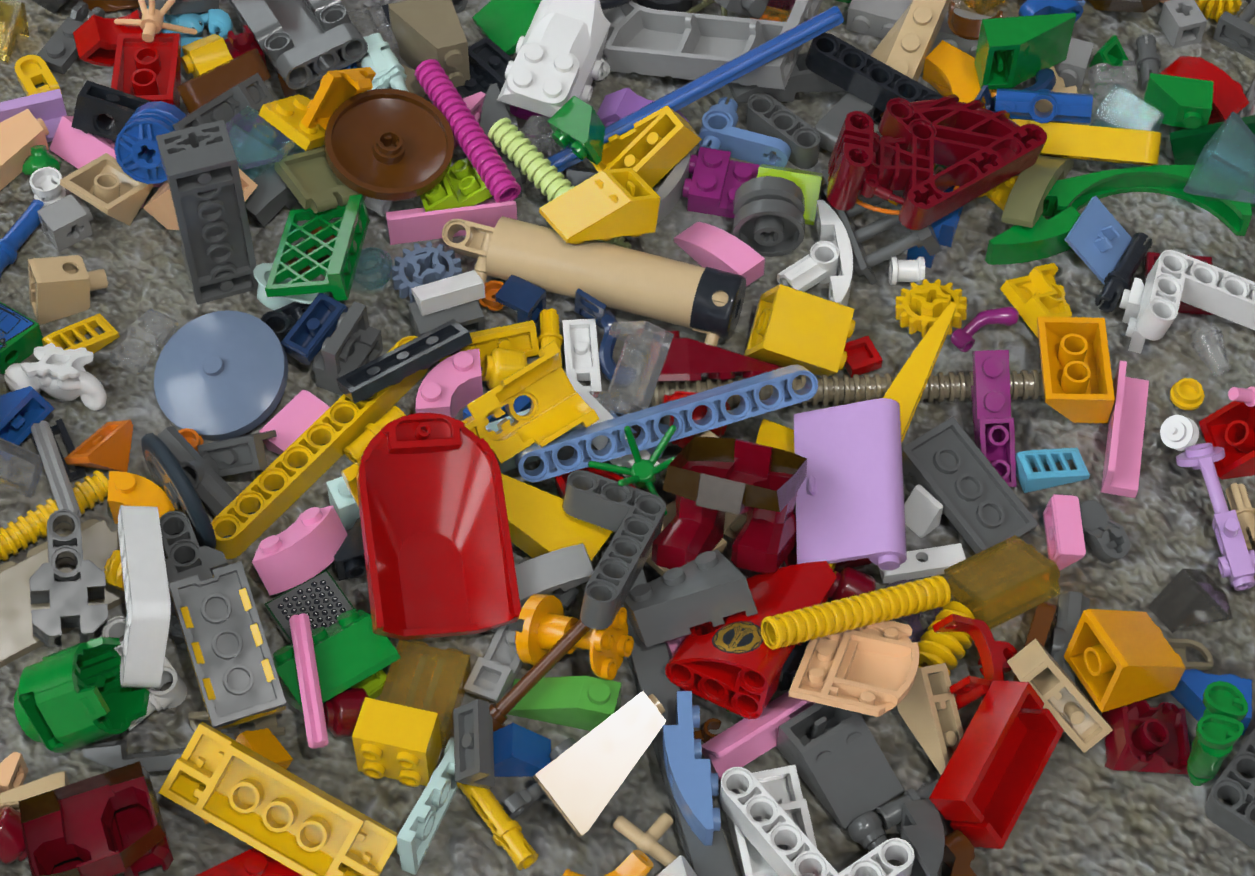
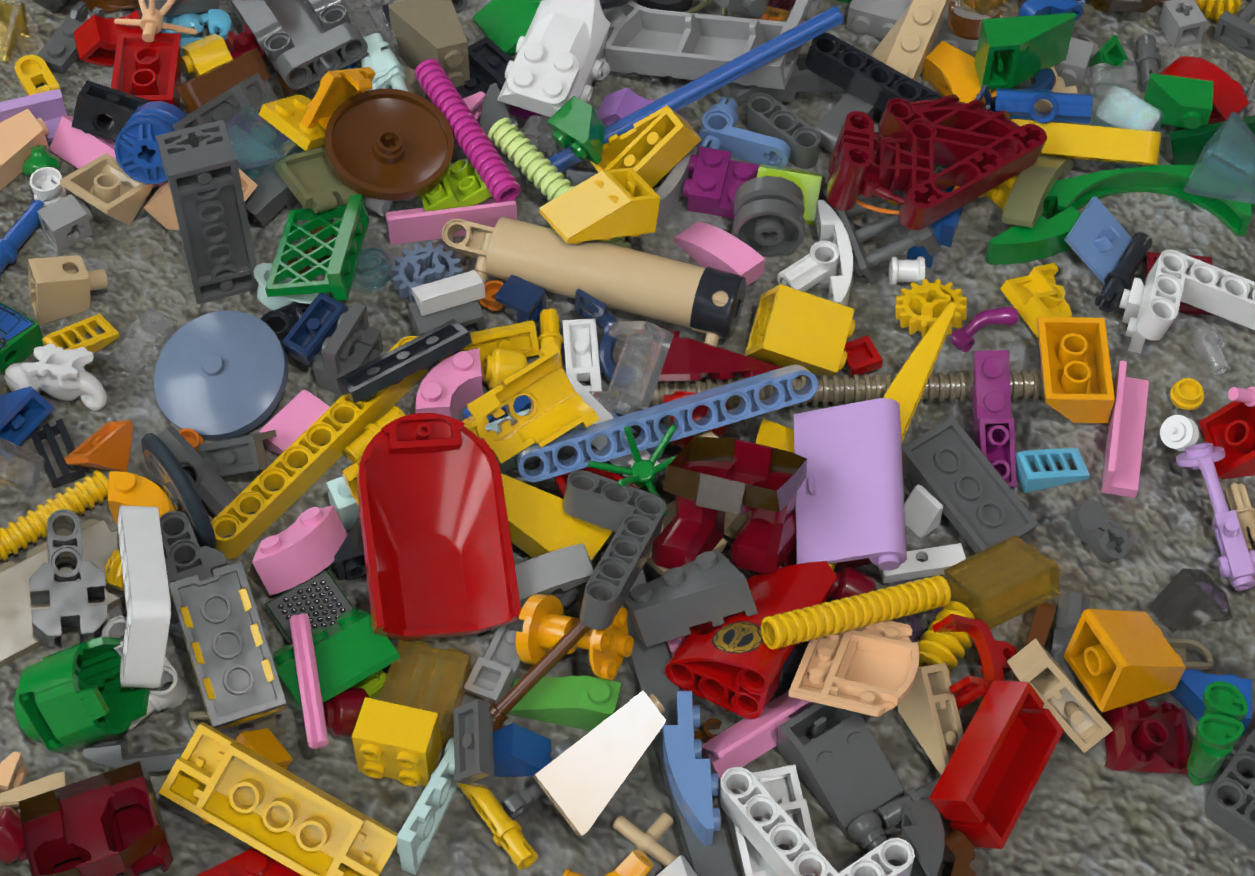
(54, 467): light grey axle -> none
(1064, 530): bright pink slope -> none

